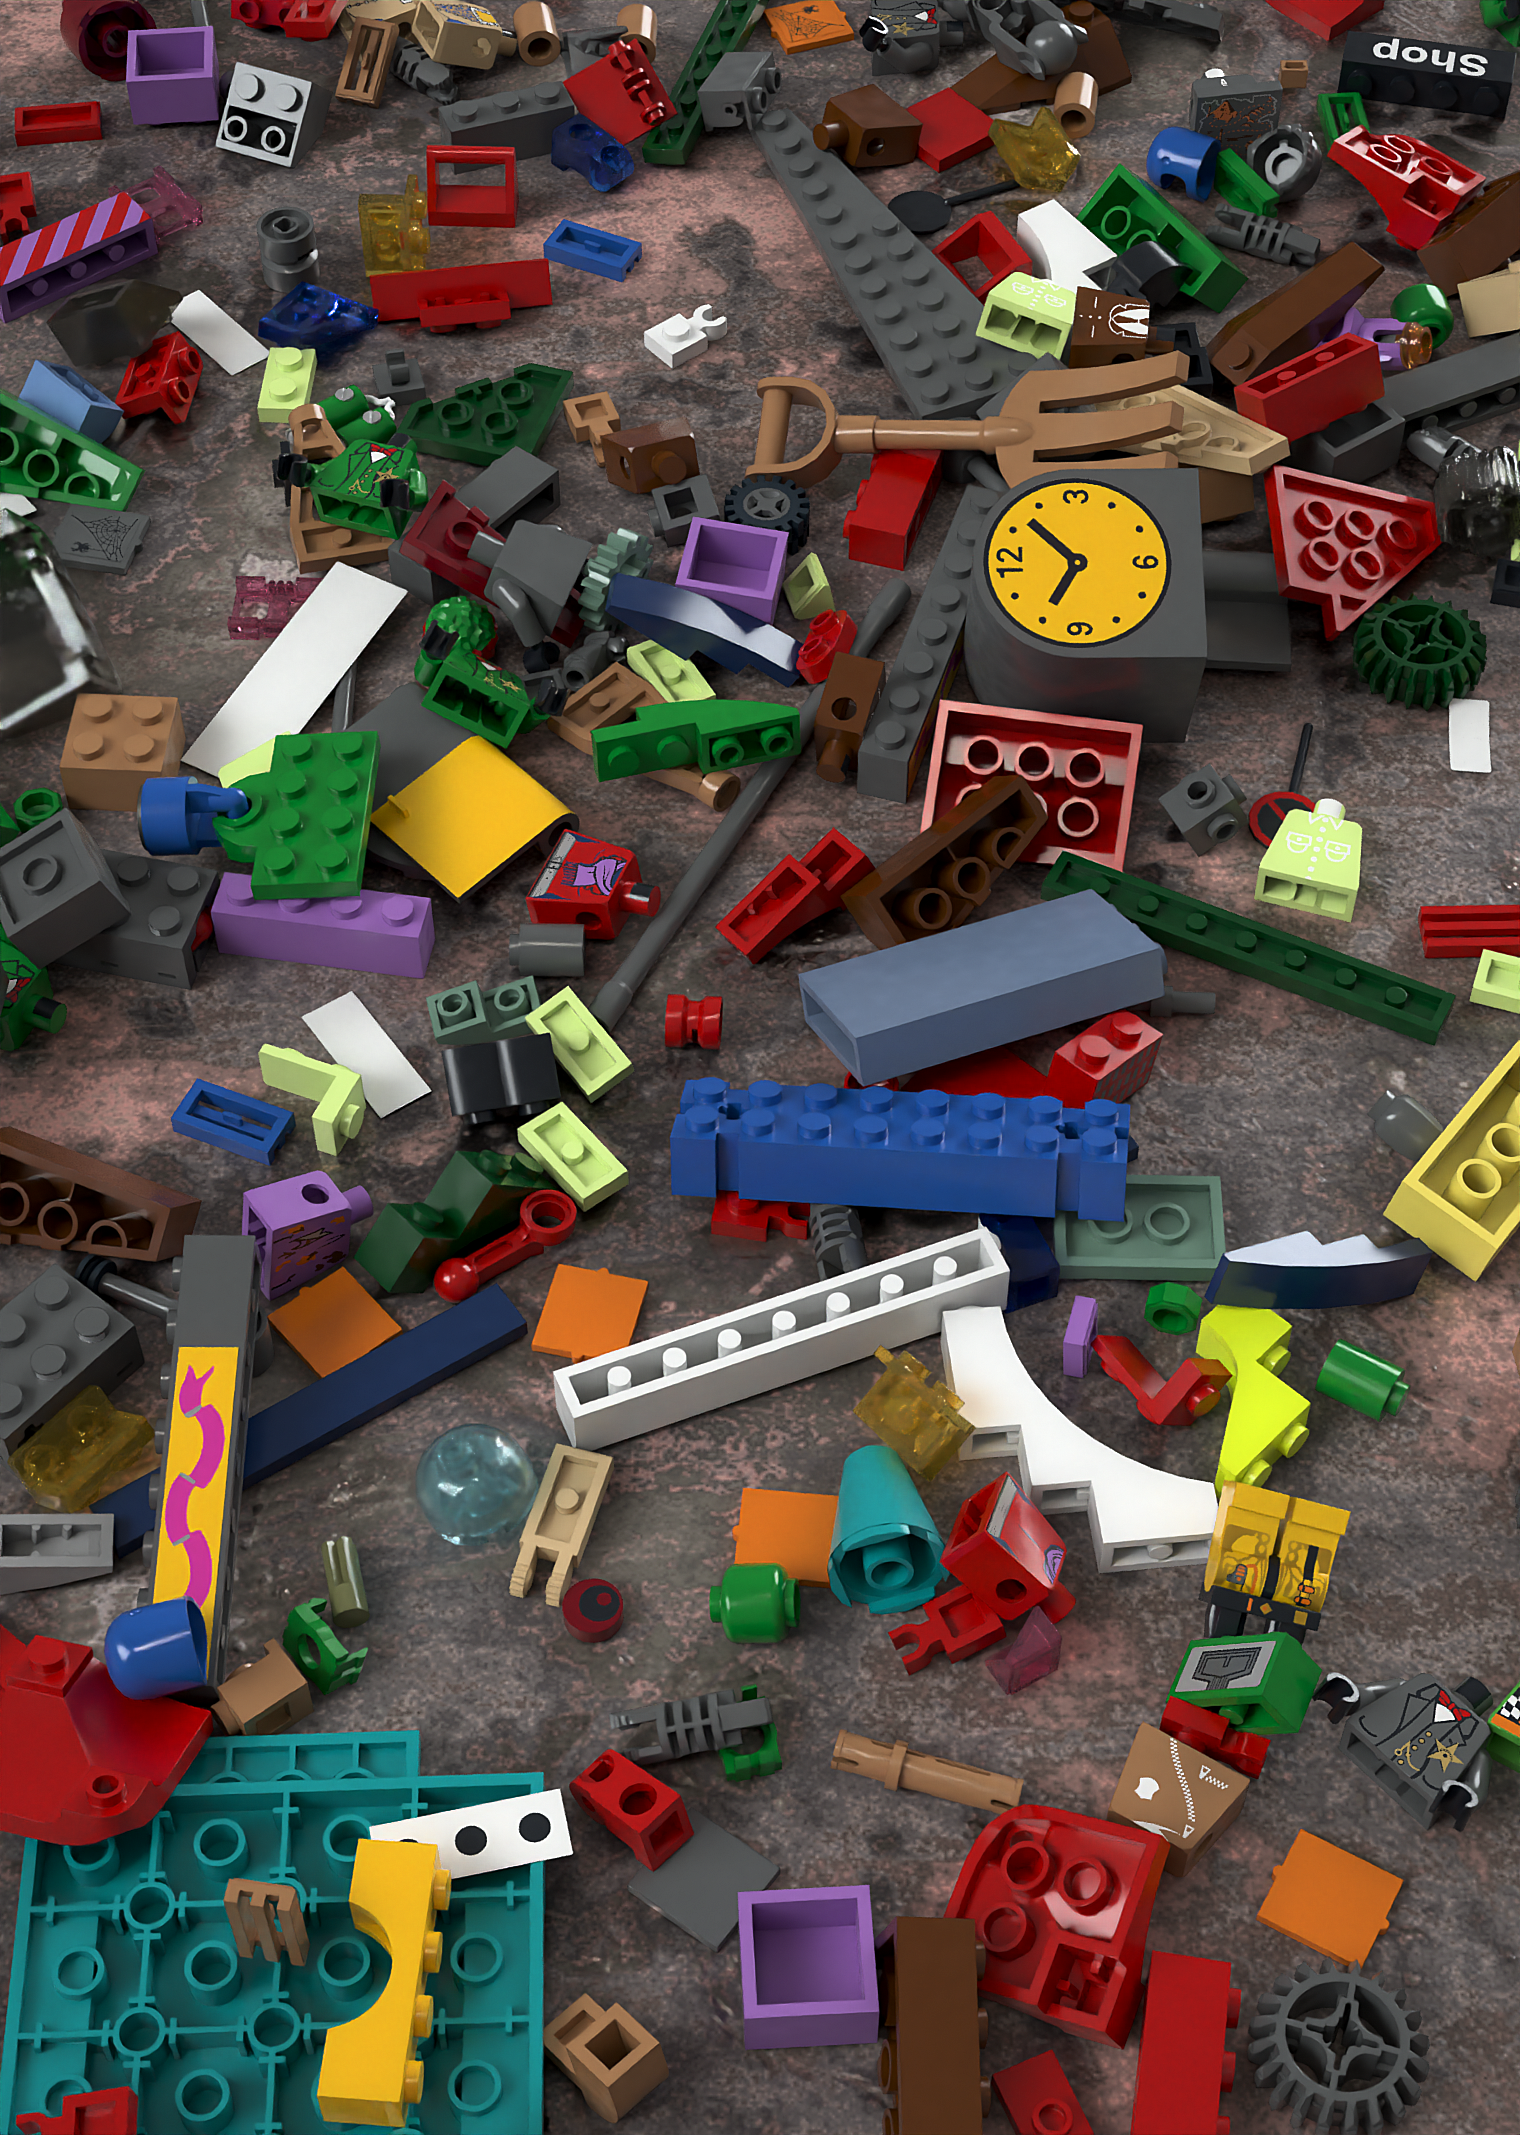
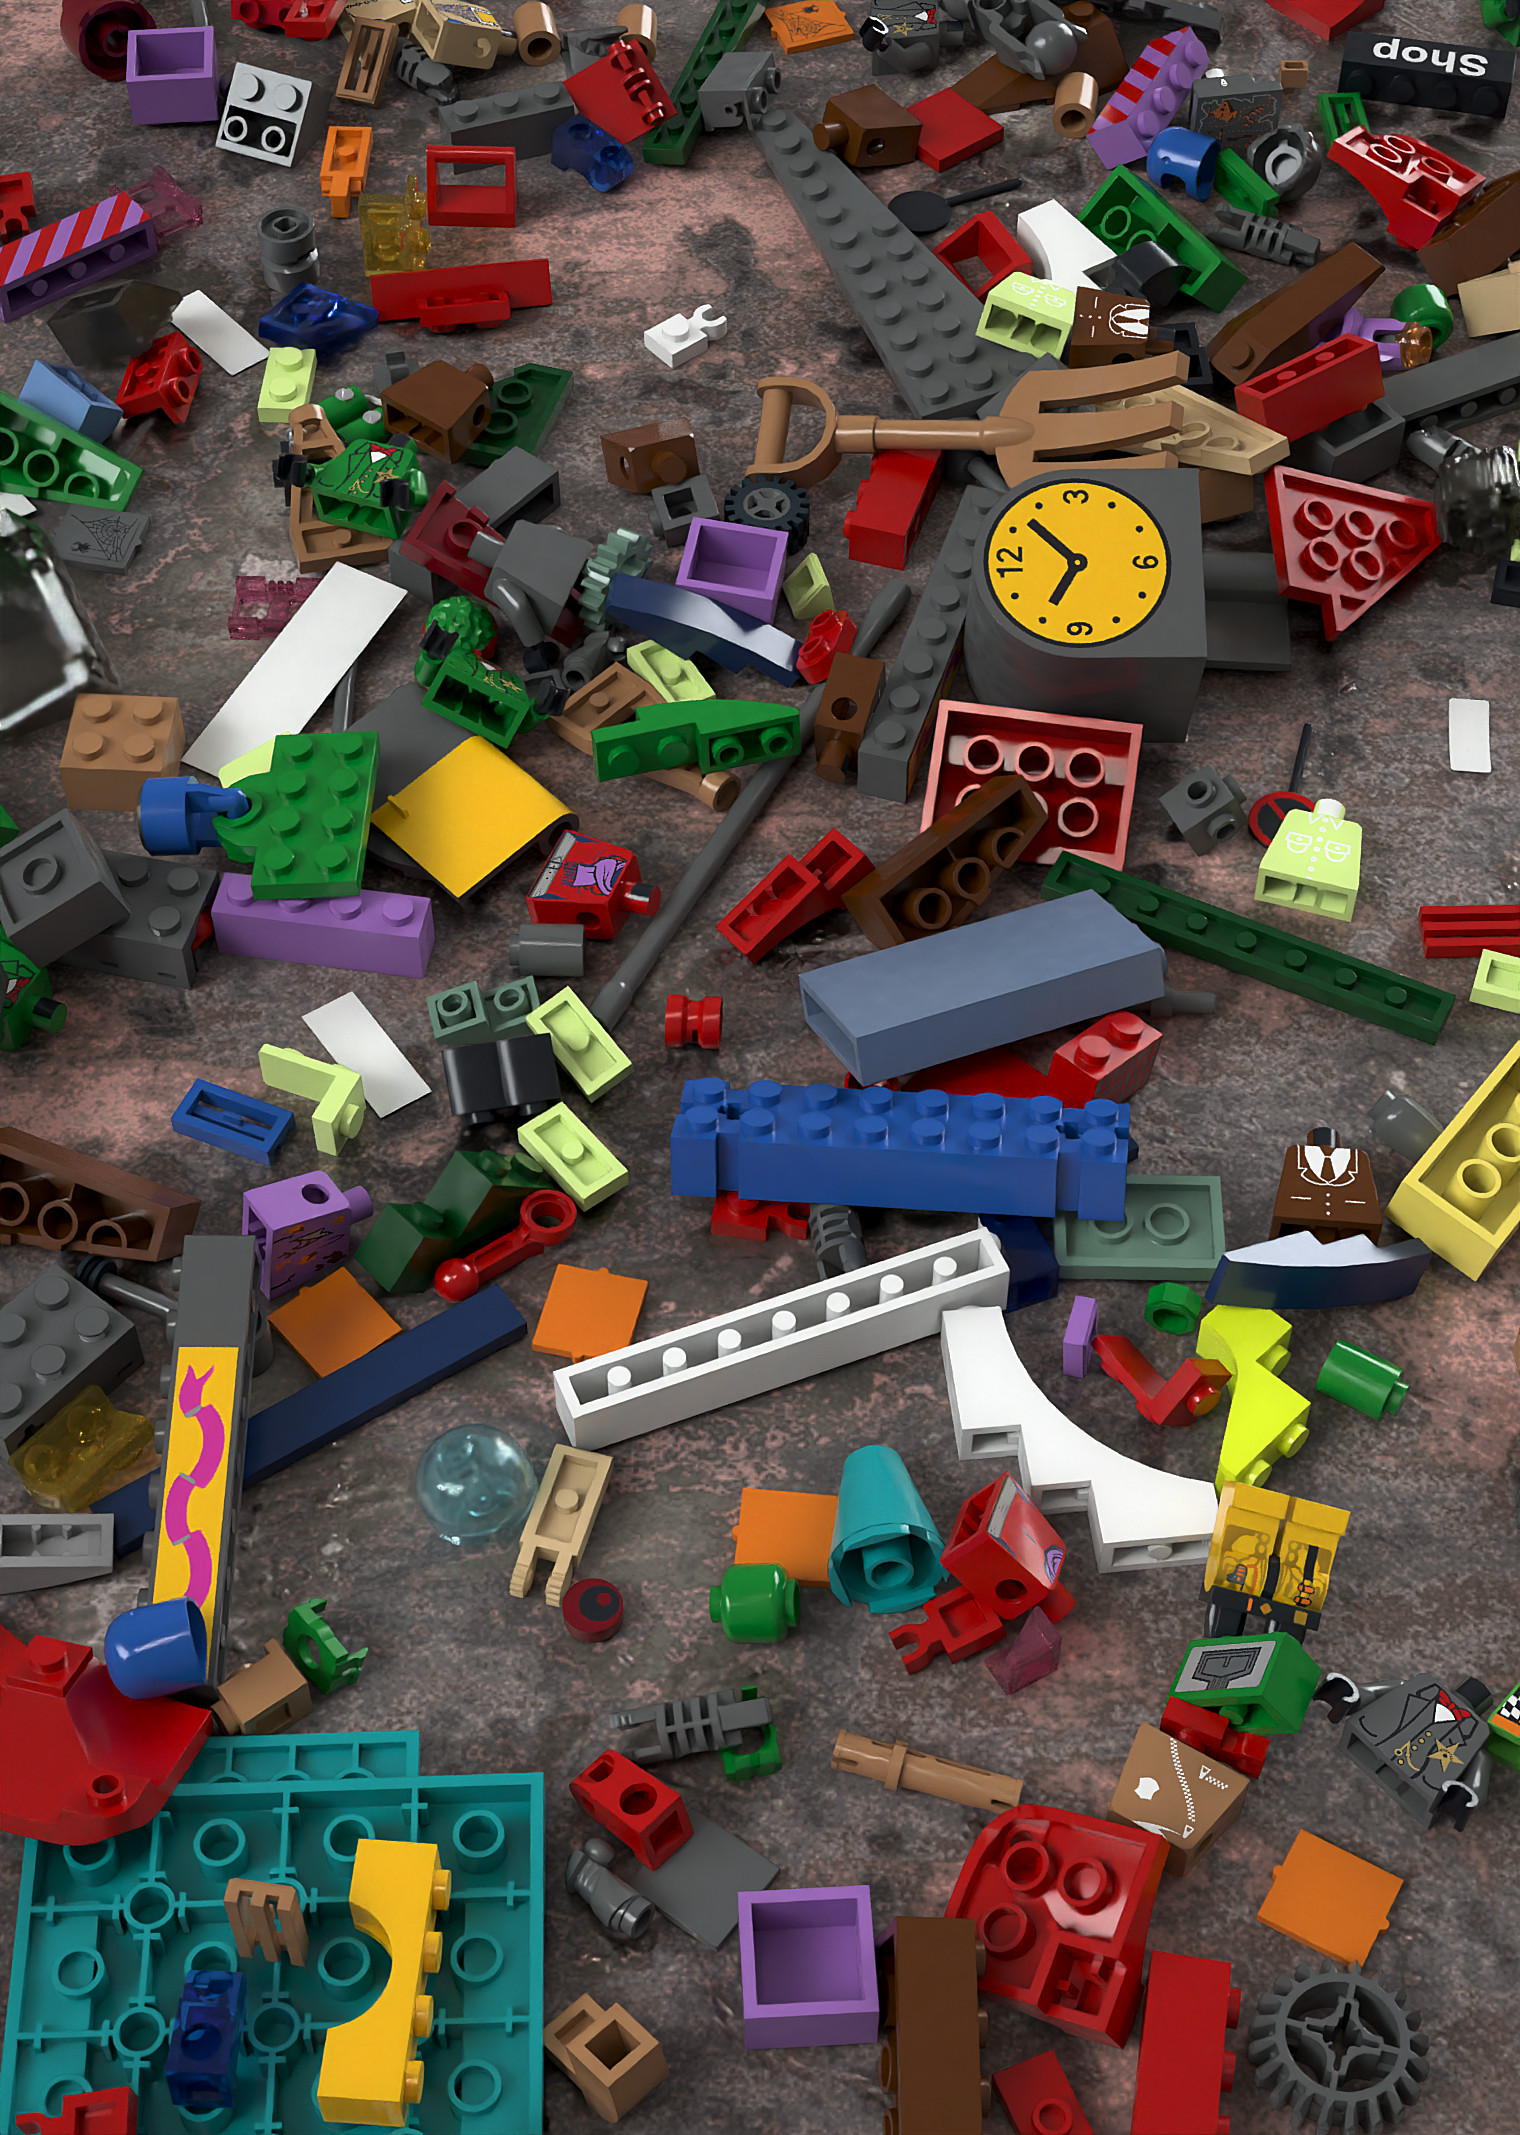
(35, 807): green tile -> none
(58, 123): red tile -> none
(207, 2039): none -> clear blue leg
(345, 166): none -> orange hinge
(345, 1583): olive piece -> none
(440, 408): none -> reddish brown torso
(489, 1834): white sticker -> none
(590, 418): medium nougat plate -> none
(592, 250): blue tile -> none
(611, 1898): none -> dark grey arm
(913, 1416): clear yellow bracket -> none
(1036, 153): clear yellow bracket -> none
(1148, 97): none -> medium lavender brick
(1326, 1192): none -> reddish brown torso
(1419, 652): dark green gear -> none

